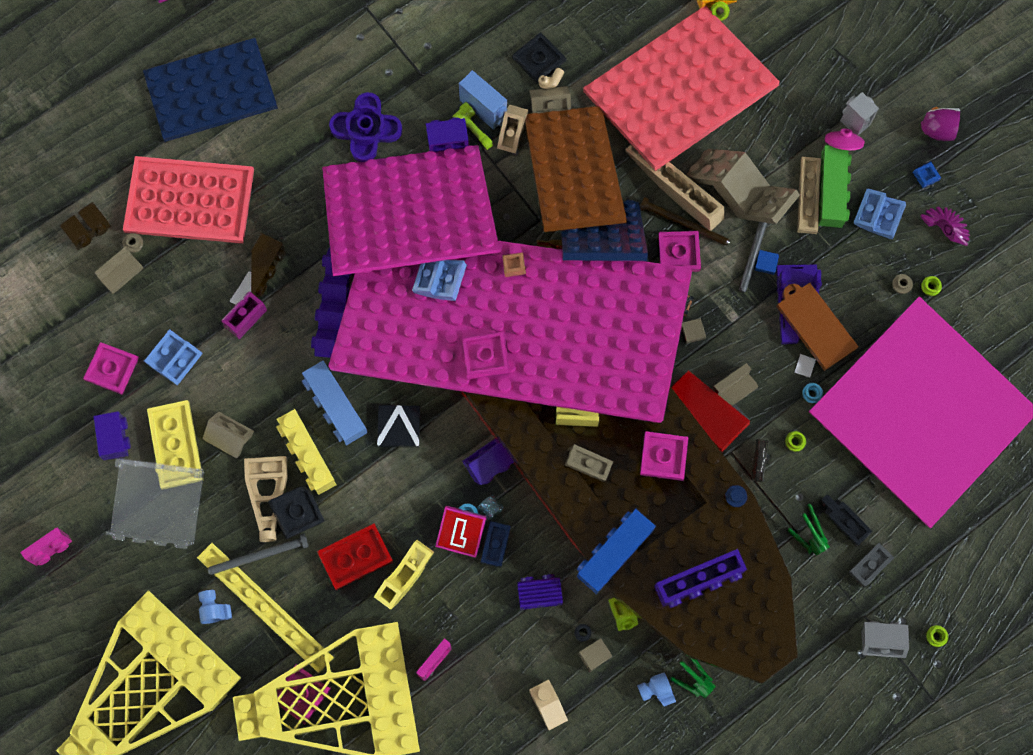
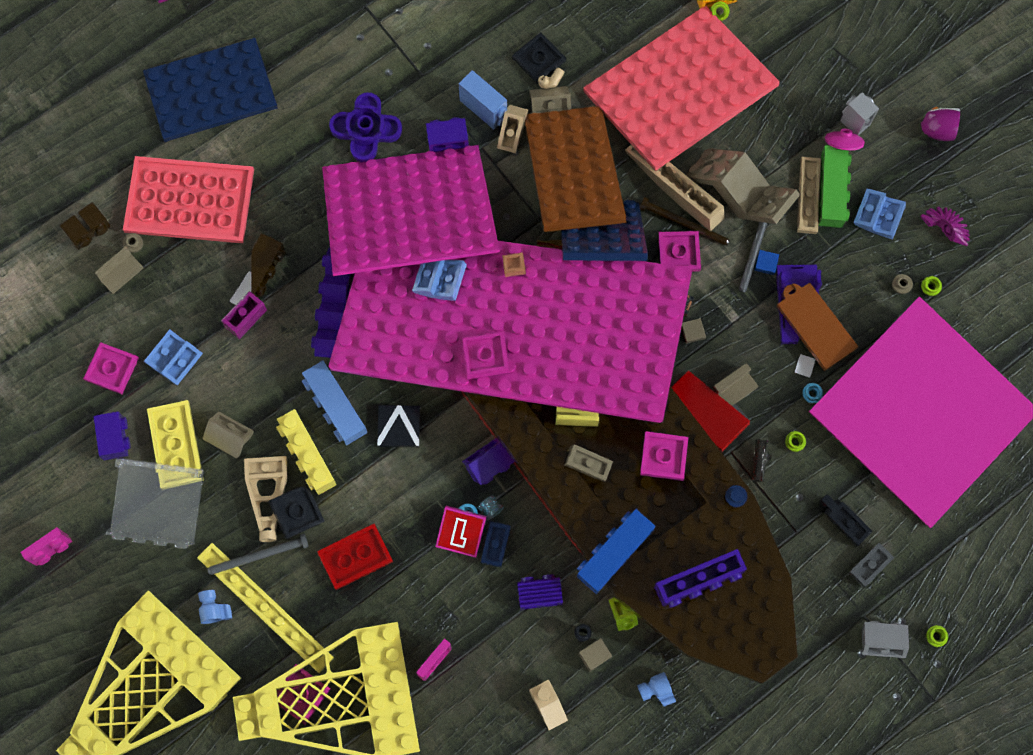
(404, 576): light yellow arch -> none
(467, 112): lime brick -> none
(703, 683): green plant -> none
(819, 542): green plant -> none
(926, 175): blue tile -> none

